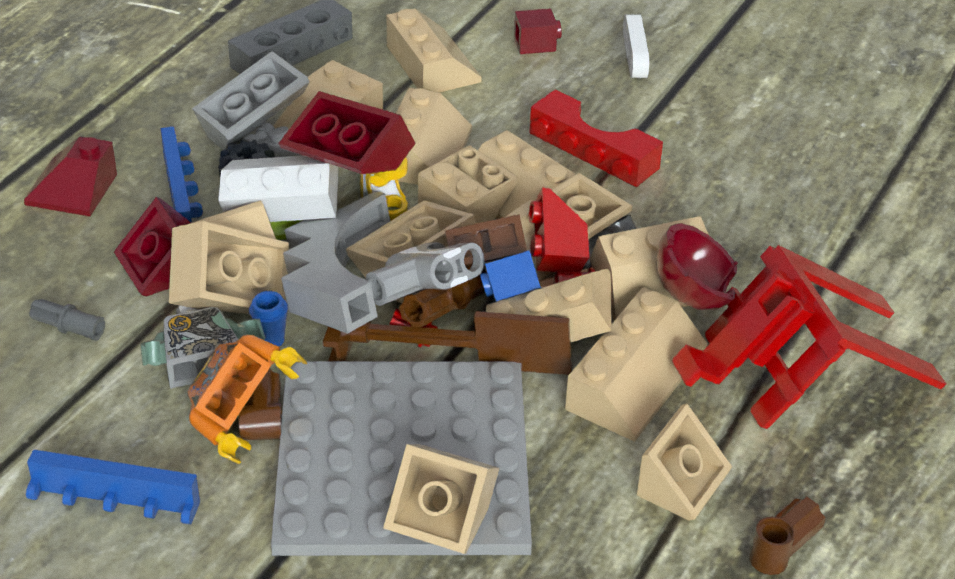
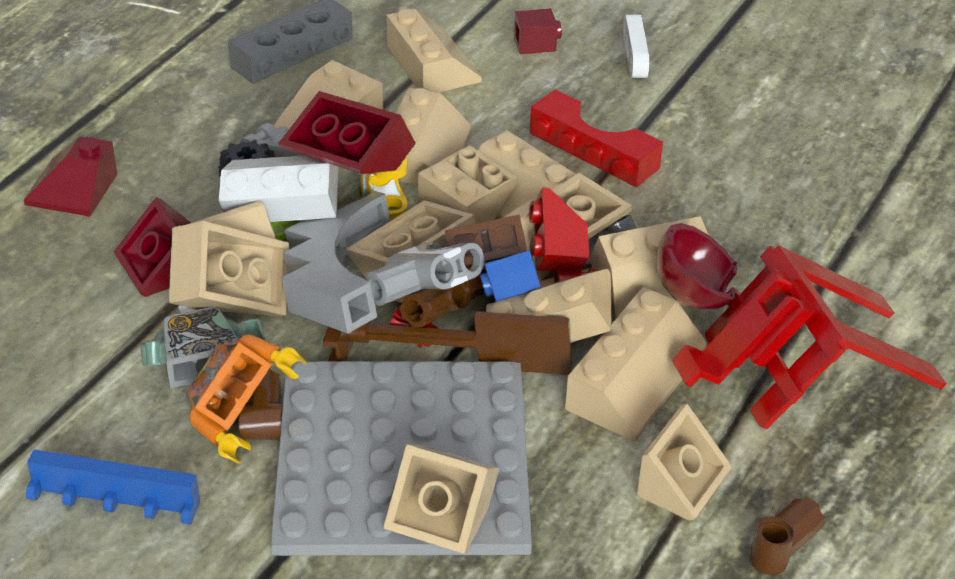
(67, 318): dark grey axle -> none
(175, 172): blue hinge -> none
(250, 99): light grey slope -> none
(272, 312): blue cone -> none

